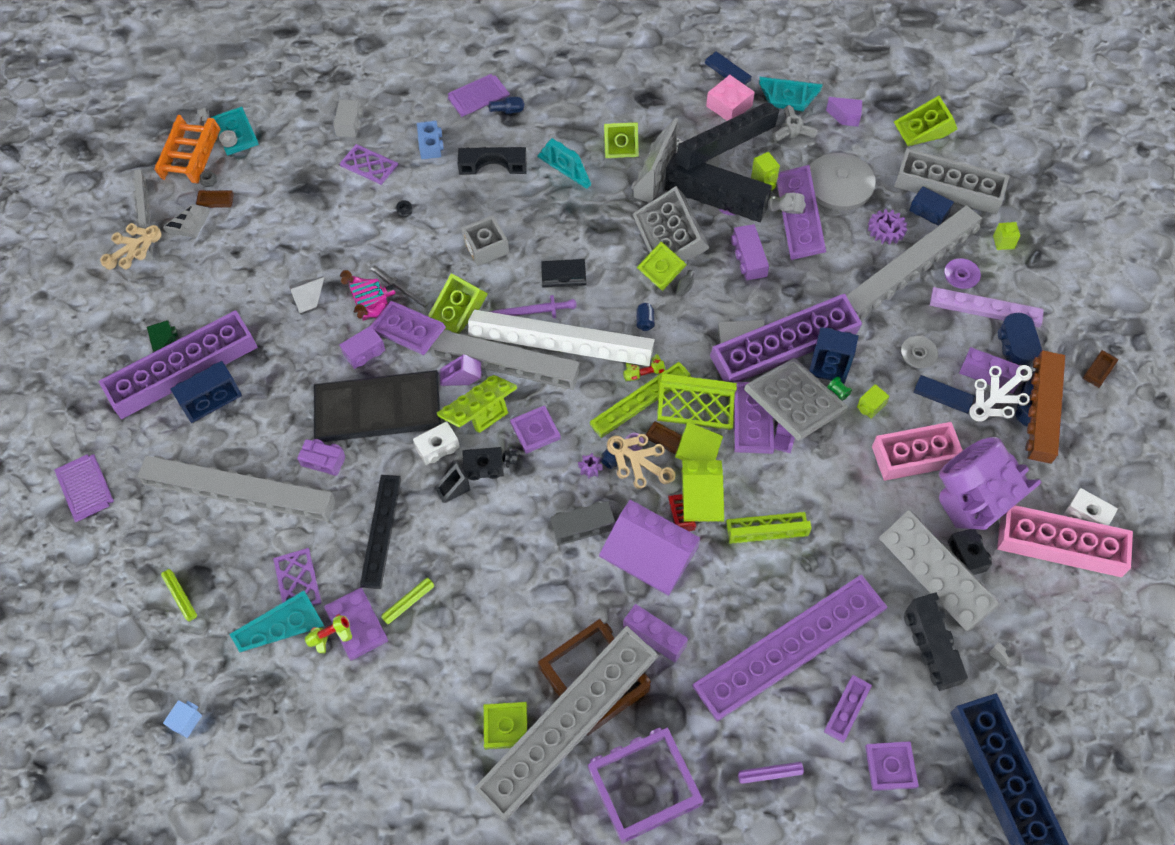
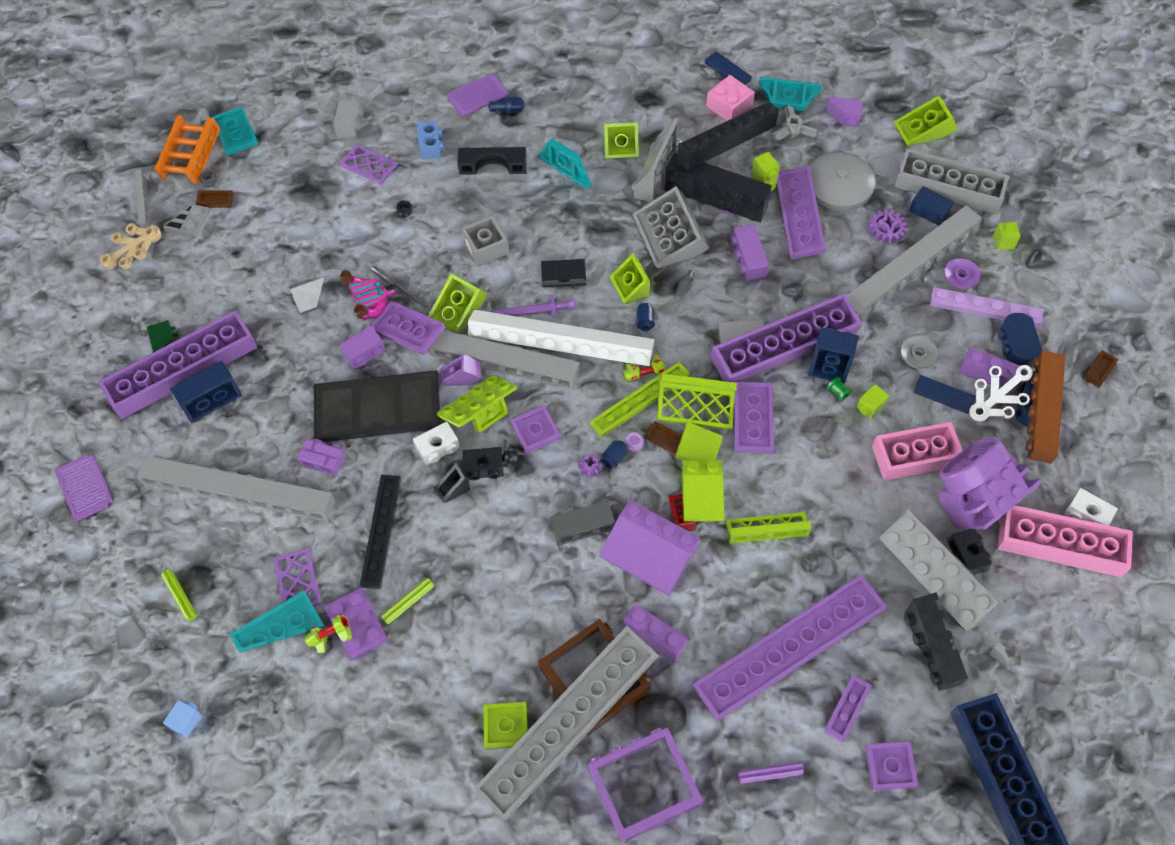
(228, 138): light grey tile -> none
(631, 280): none -> lime slope
(637, 459): tan plant -> none
(661, 266): lime tile -> none
(783, 440): medium lavender panel -> none
(788, 203): light grey connector -> none
(796, 398): light grey plate -> none

